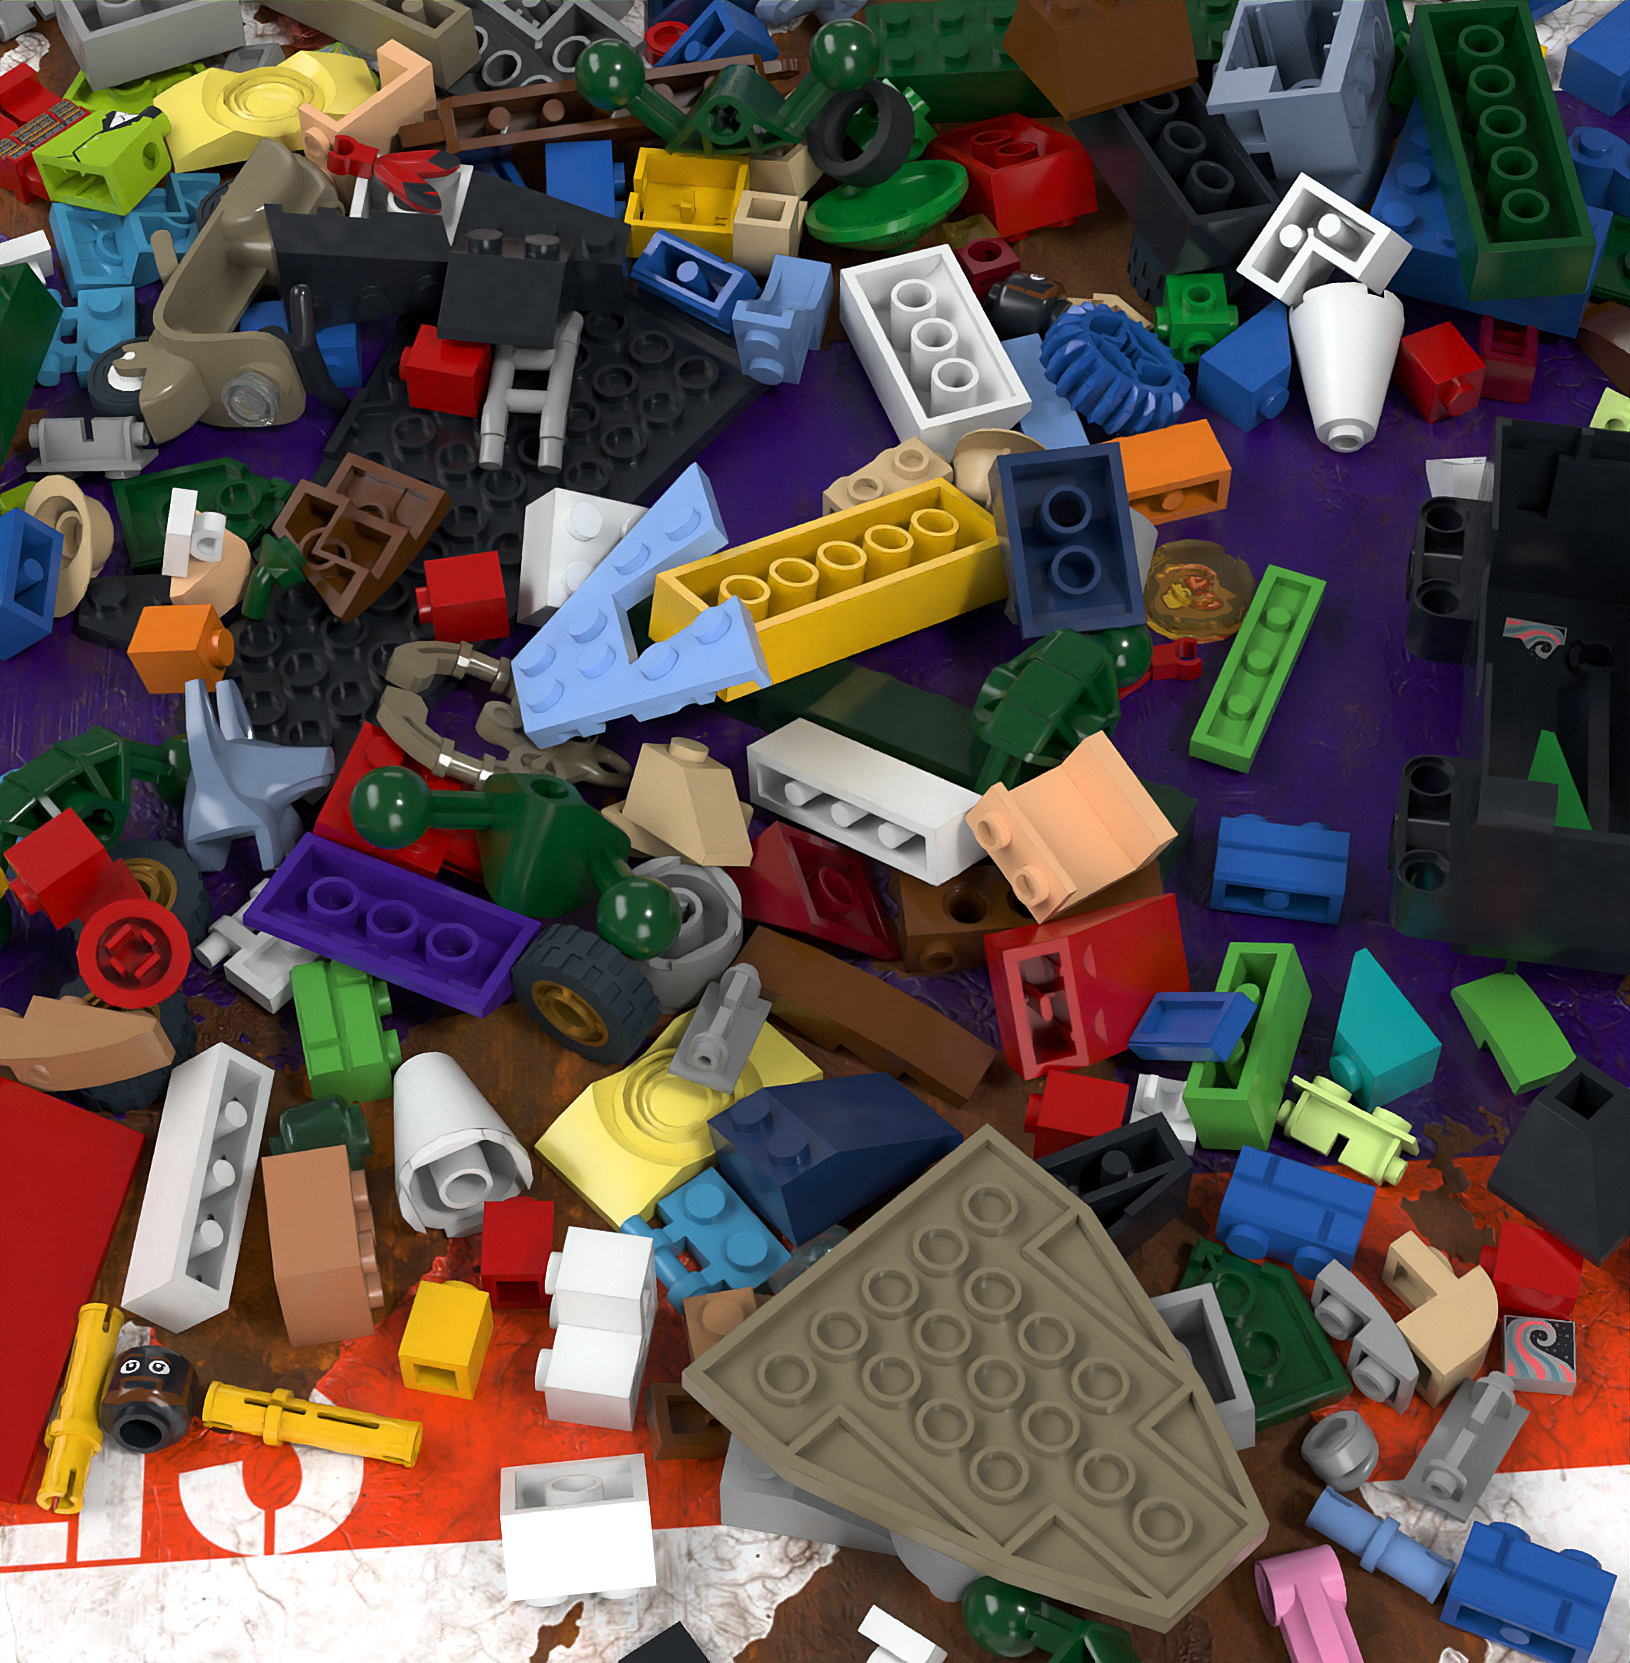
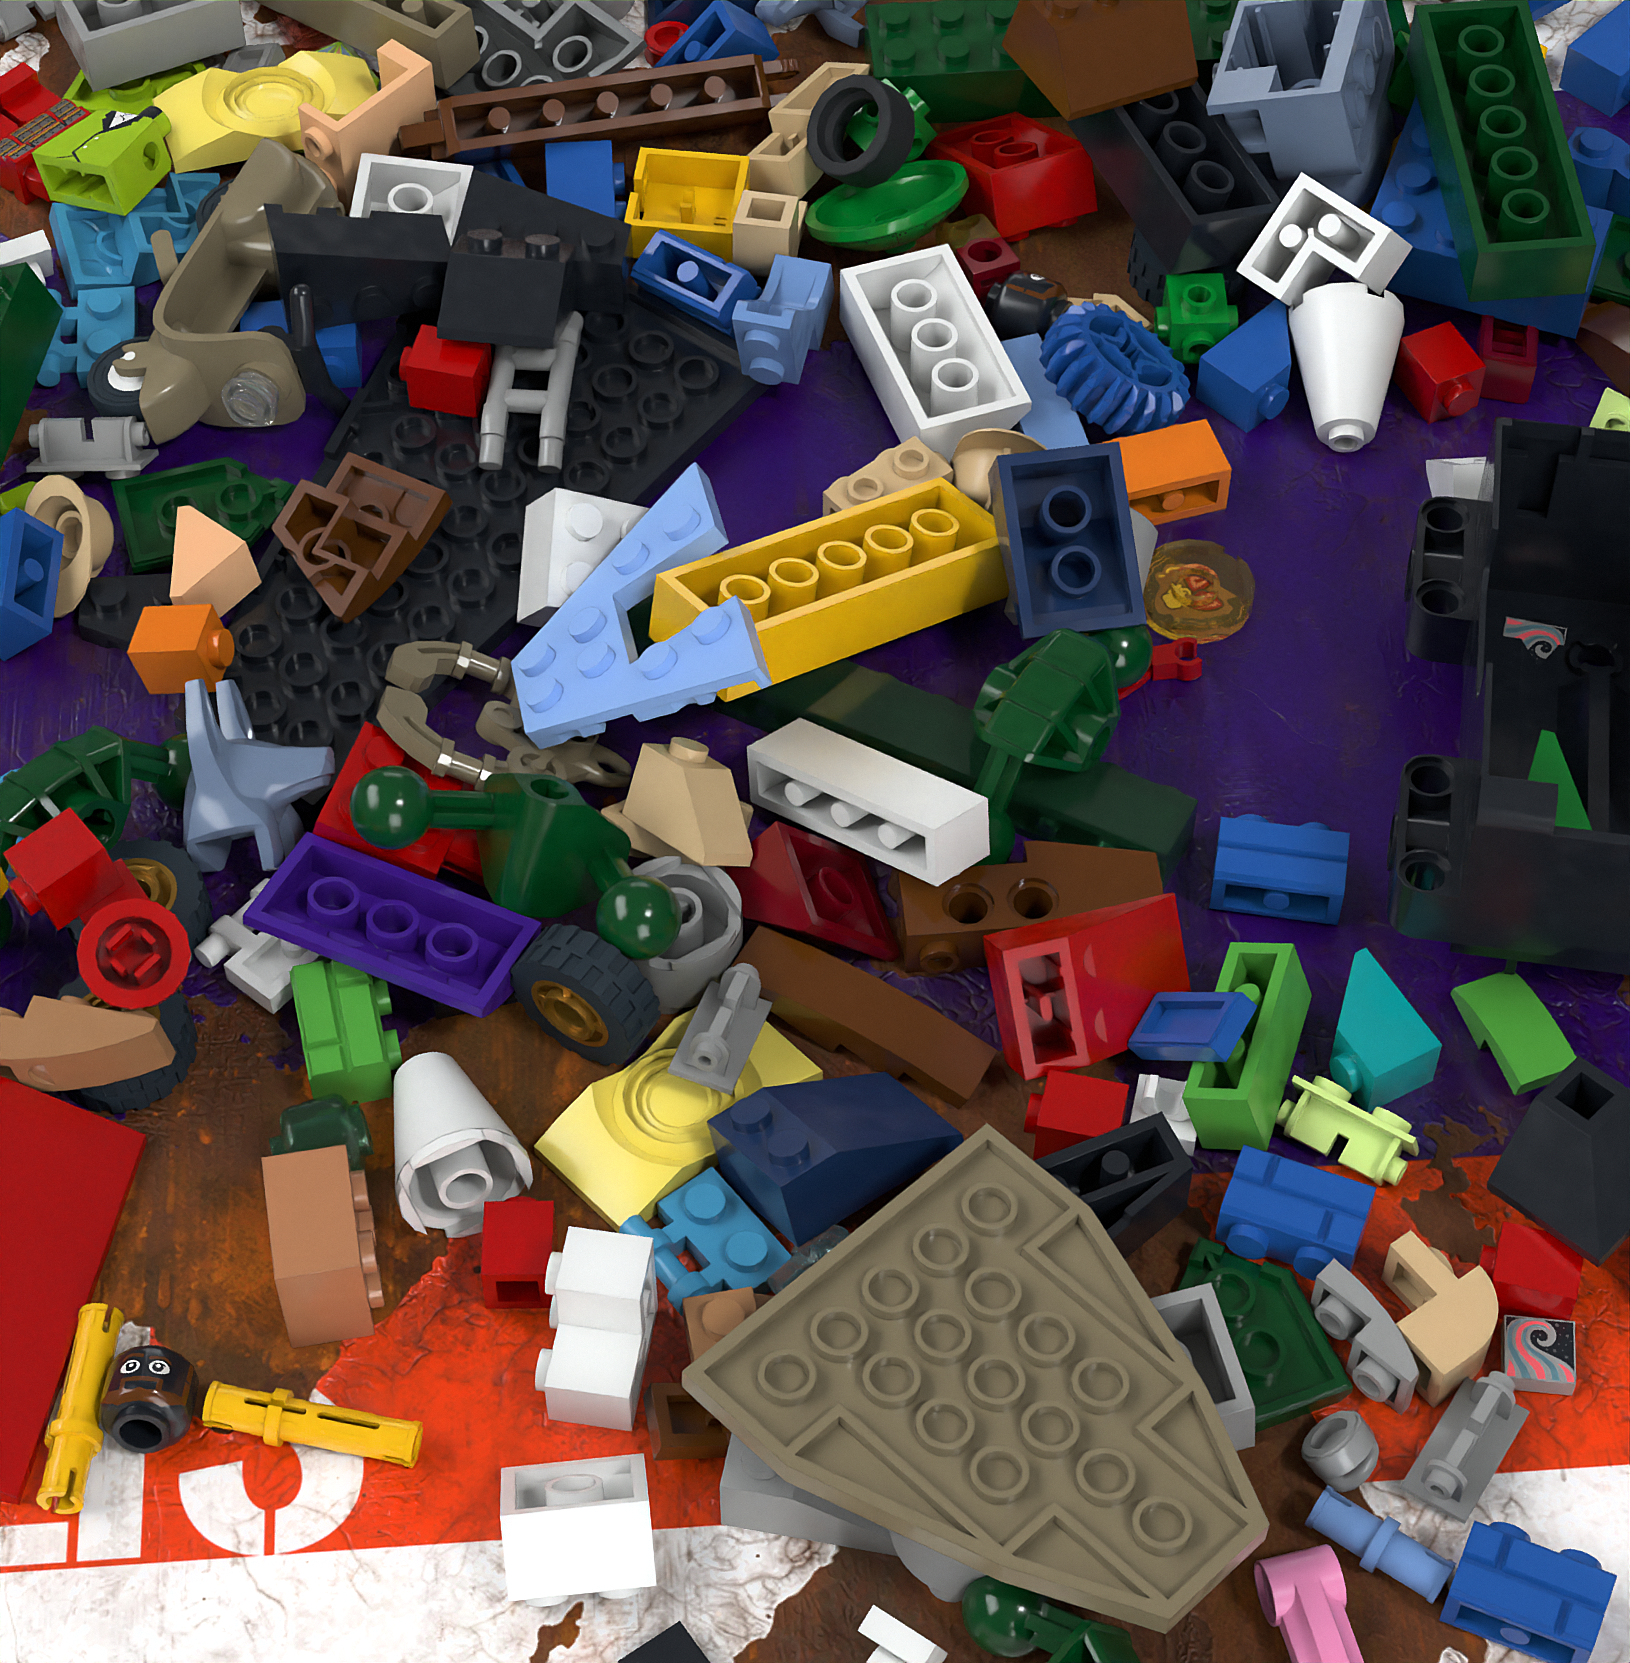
(192, 534): white tile -> none
(198, 1189): white brick -> none
(277, 563): dark green plate -> none
(398, 172): red piece -> none
(446, 1339): yellow brick -> none
(464, 598): red brick -> none
(739, 107): dark green piece -> none
(1071, 829): light nougat panel -> none
(1257, 669): bright green plate -> none

